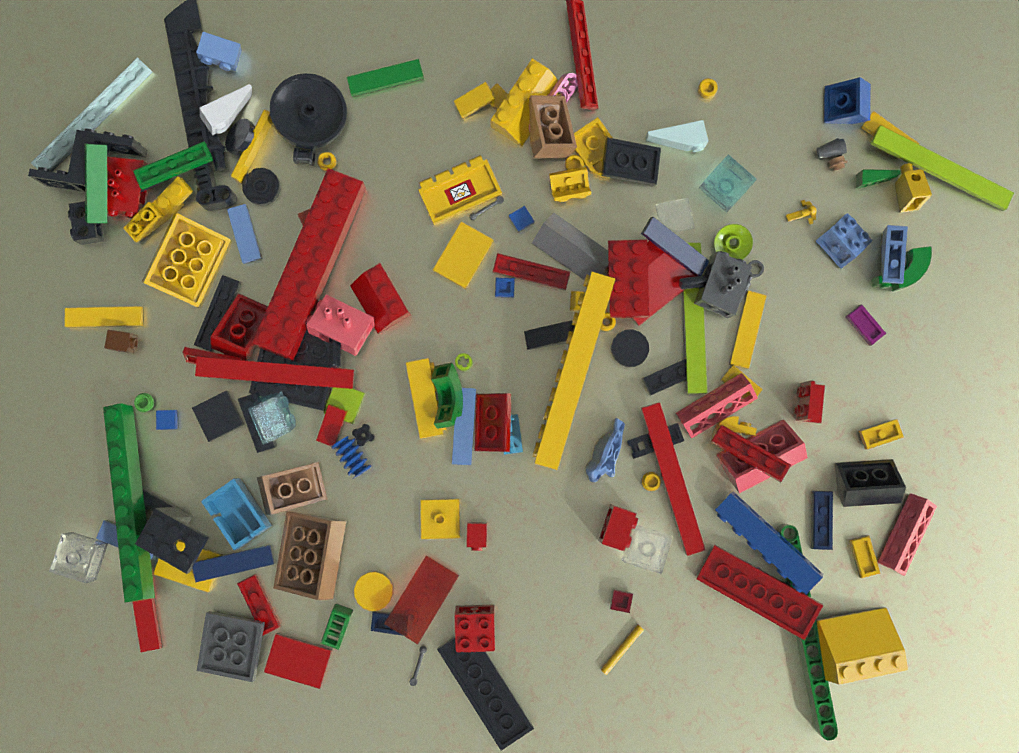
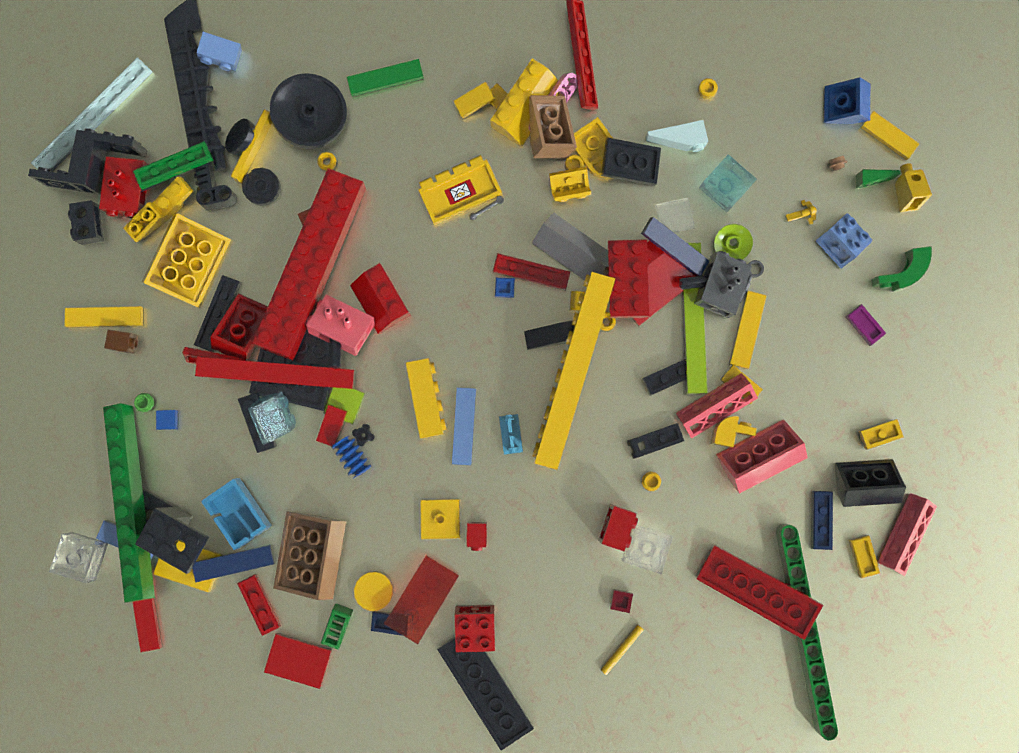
(95, 183): tile -> none
(218, 416): black tile -> none
(223, 111): white slope -> none
(230, 646): dark grey plate -> none
(244, 233): medium blue tile -> none
(291, 488): medium nougat slope -> none
(304, 156): black bush -> none
(413, 681): dark grey hinge -> none
(449, 395): green arch -> none
(460, 367): lime bush -> none
(463, 255): yellow tile -> none
(493, 422): red tile -> none
(521, 219): blue tile -> none
(606, 453): medium blue animal -> none
(630, 348): black tile -> none
(673, 478): red tile -> none
(751, 453): red tile -> none
(769, 542): blue brick -> none
(810, 402): red bracket -> none
(832, 149): dark grey cone -> none
(860, 646): yellow slope -> none
(893, 253): medium blue slope -> none
(942, 168): lime tile -> none

